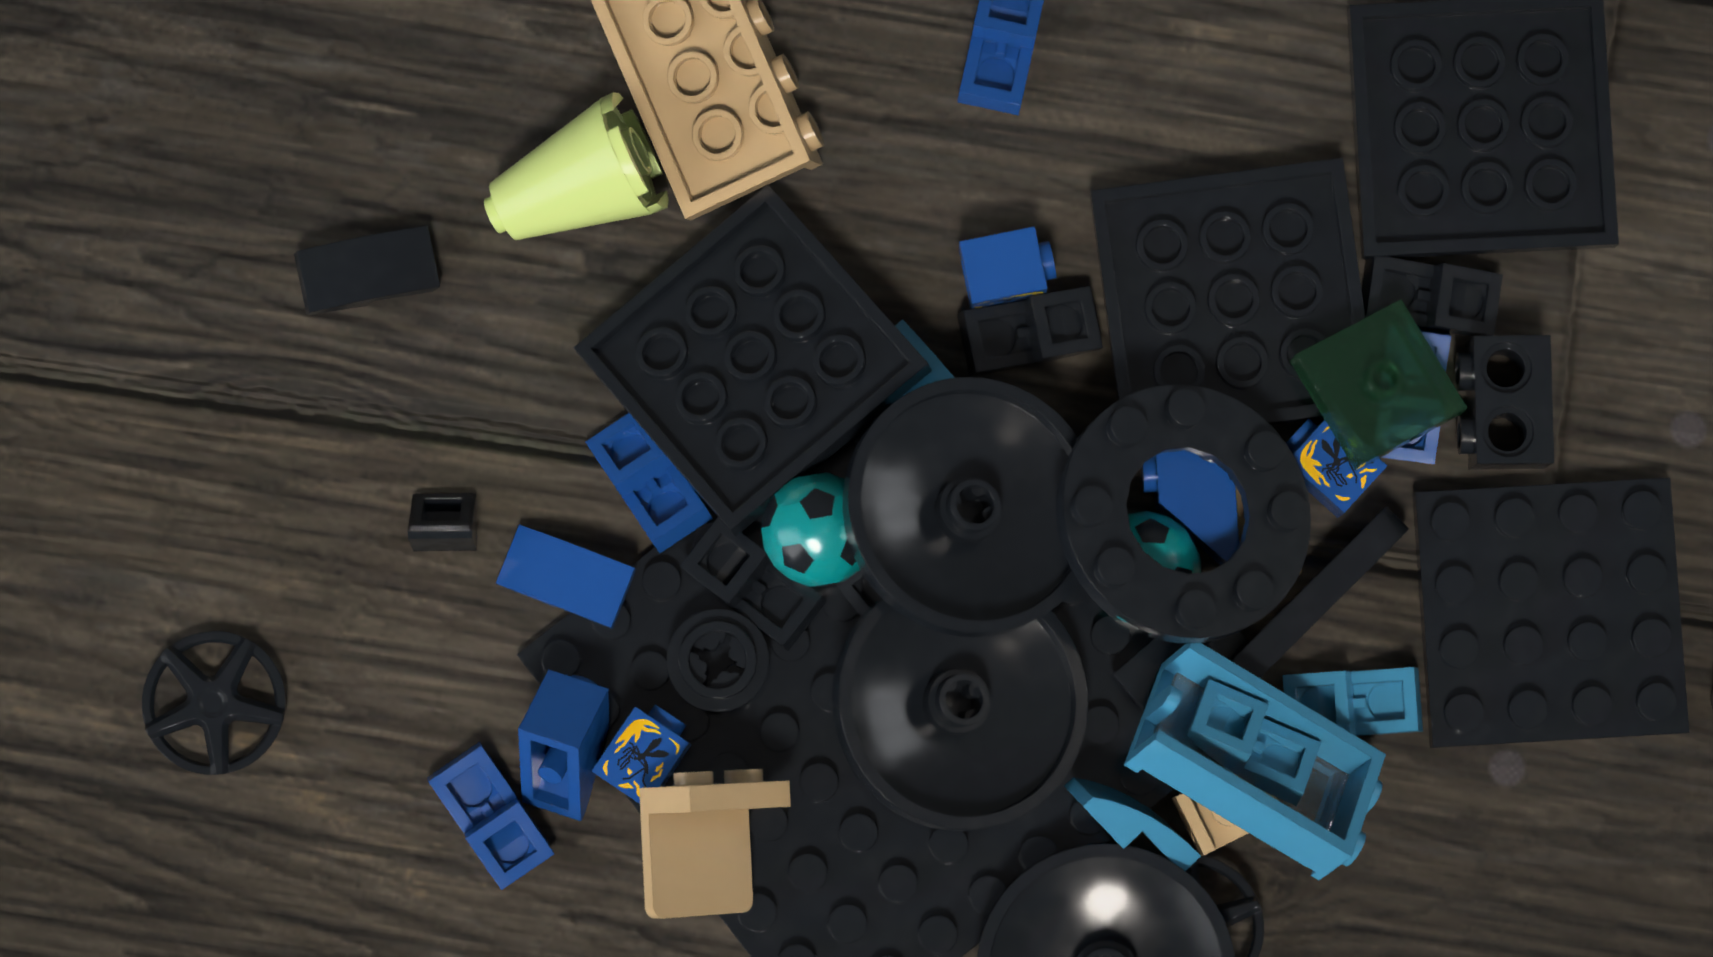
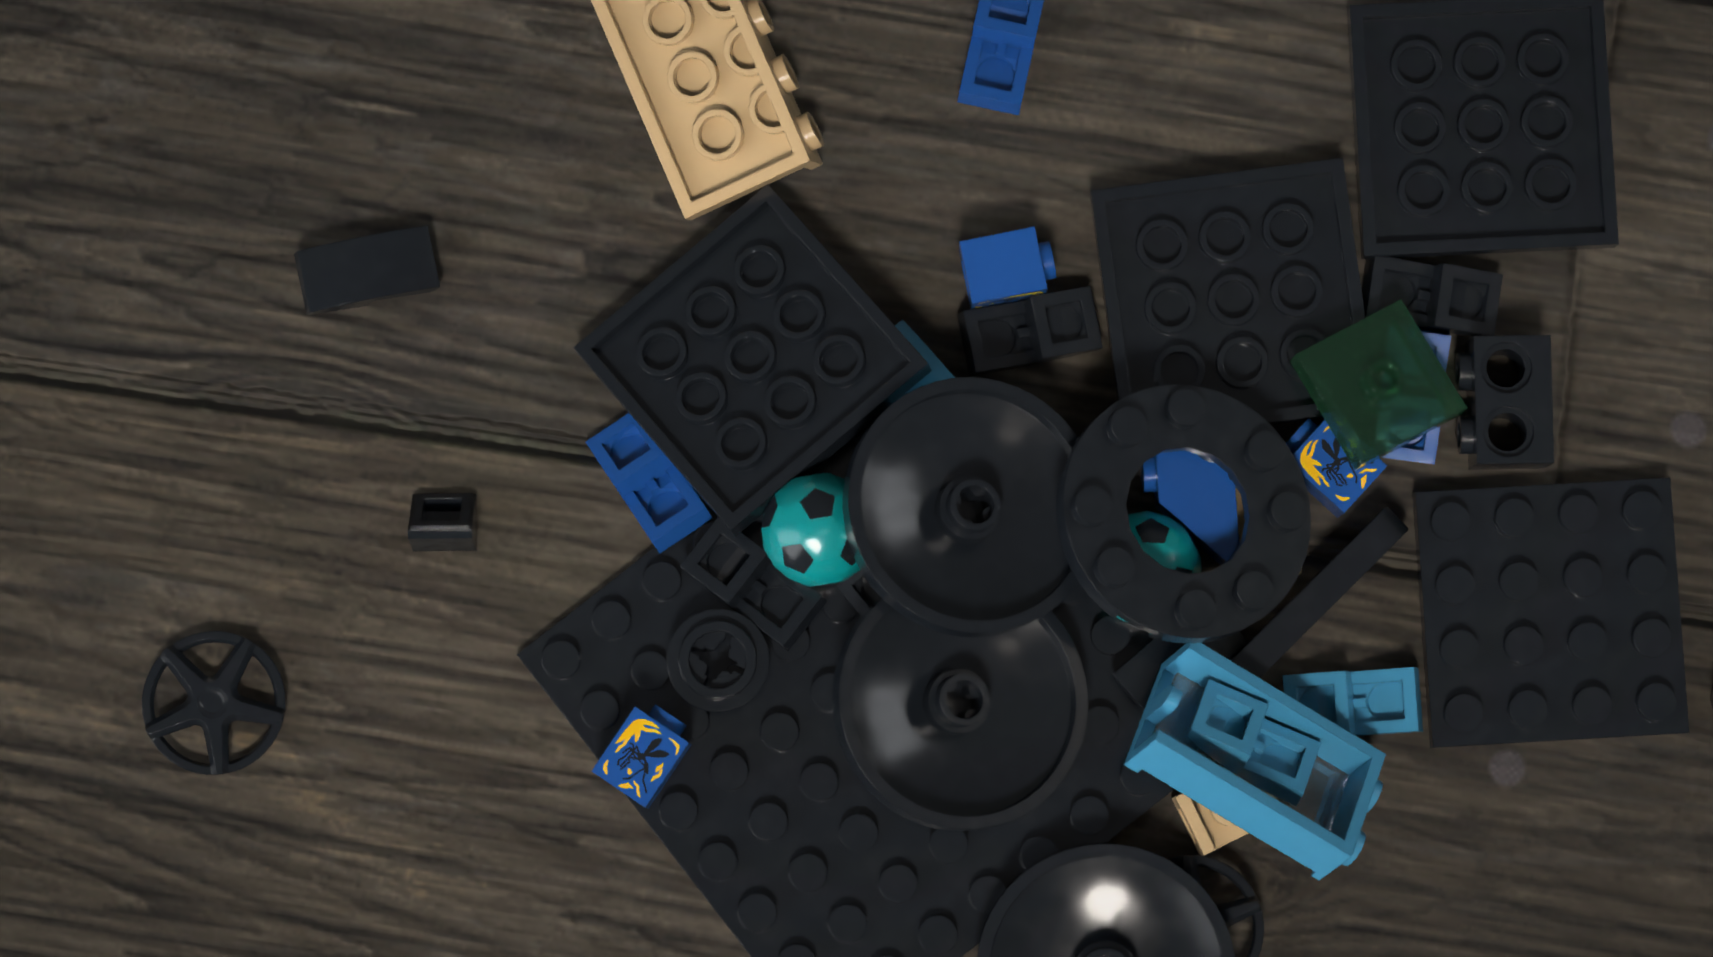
(490, 815): blue slope -> none
(562, 743): blue slope -> none
(566, 576): blue slope -> none
(579, 177): yellowish green cone -> none
(700, 841): tan bracket -> none
(1127, 818): dark azure slope -> none

